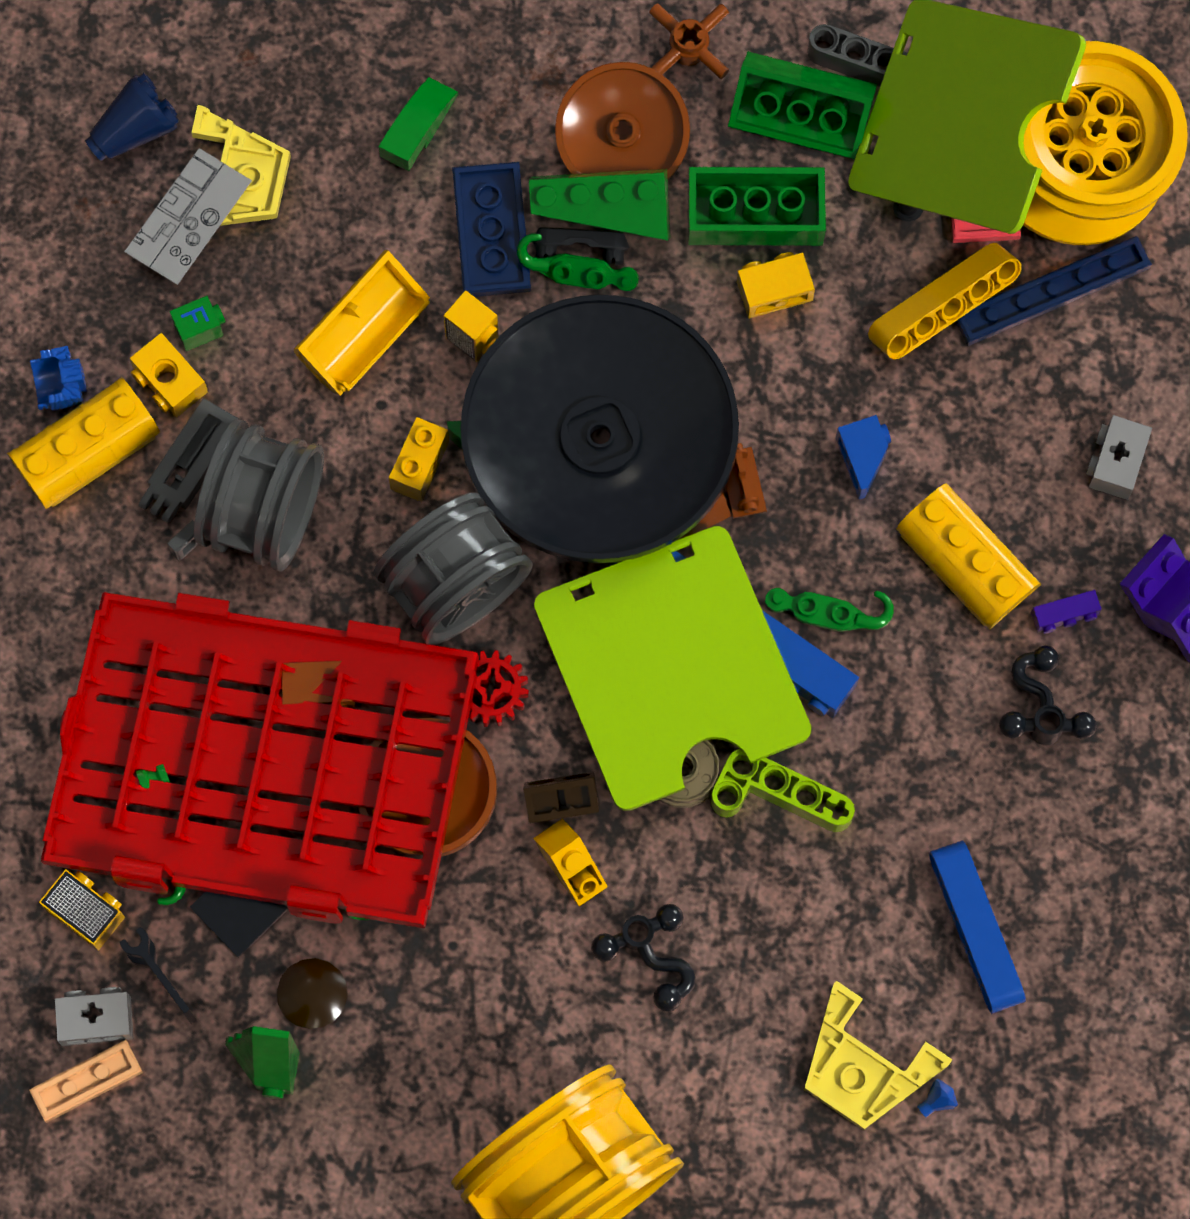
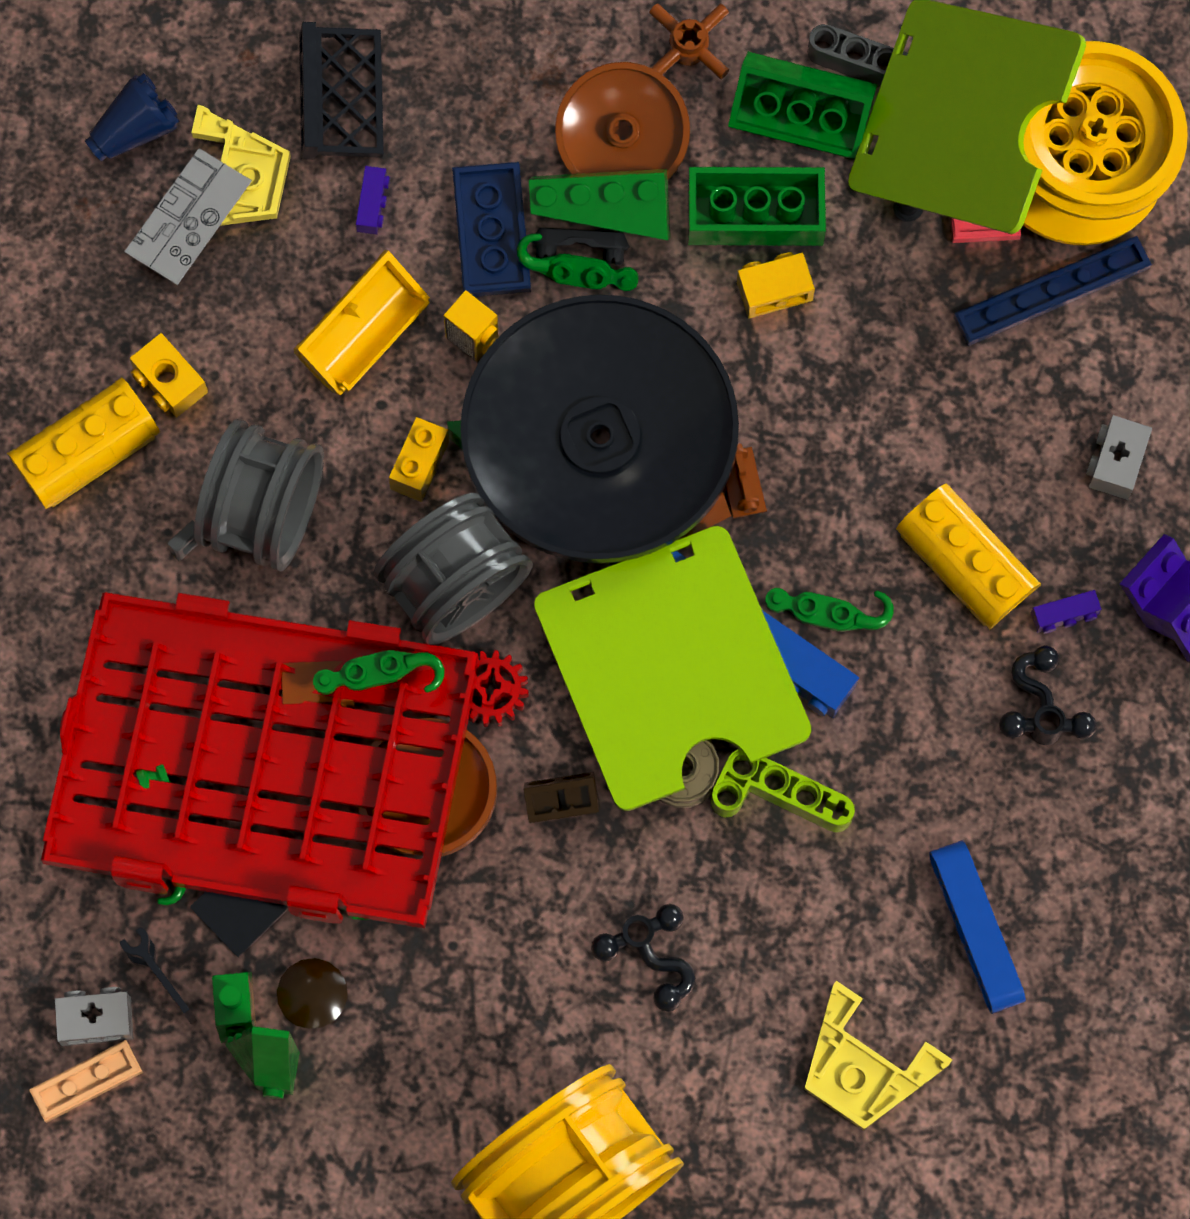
(58, 379): blue hair -> none
(82, 908): brick -> none
(191, 452): dark grey hinge -> none
(198, 322): green brick -> none
(233, 1003): none -> green torso
(311, 91): none -> black fence
(372, 200): none -> dark purple piece
(378, 670): none -> green piece
(417, 123): green slope -> none
(570, 862): yellow slope -> none
(863, 451): blue slope -> none
(939, 1098): blue rock -> none
(944, 301): yellow beam -> none

